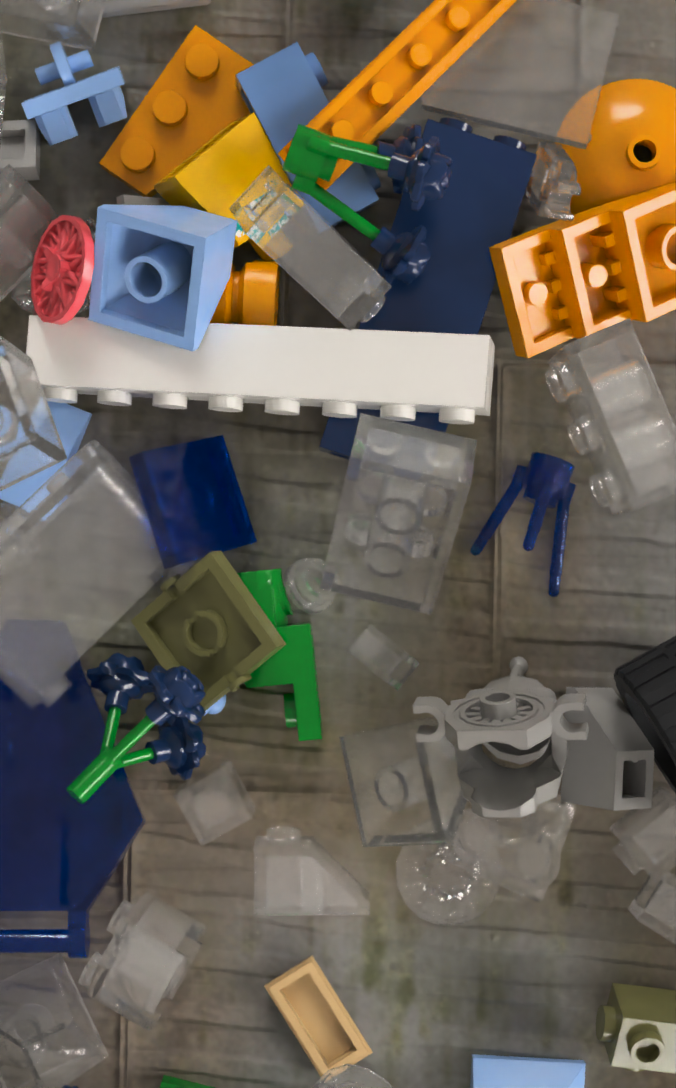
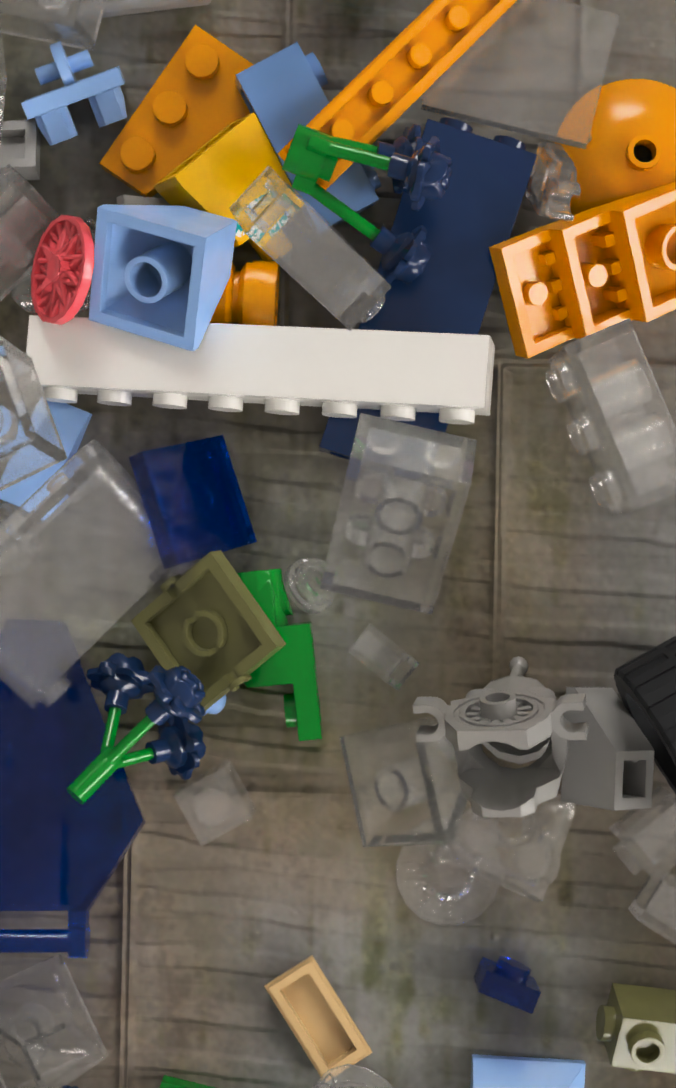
(144, 959): clear brick -> none
(302, 878): clear slope -> none
(507, 982): none -> clear blue plate
(545, 483): clear blue plant -> none

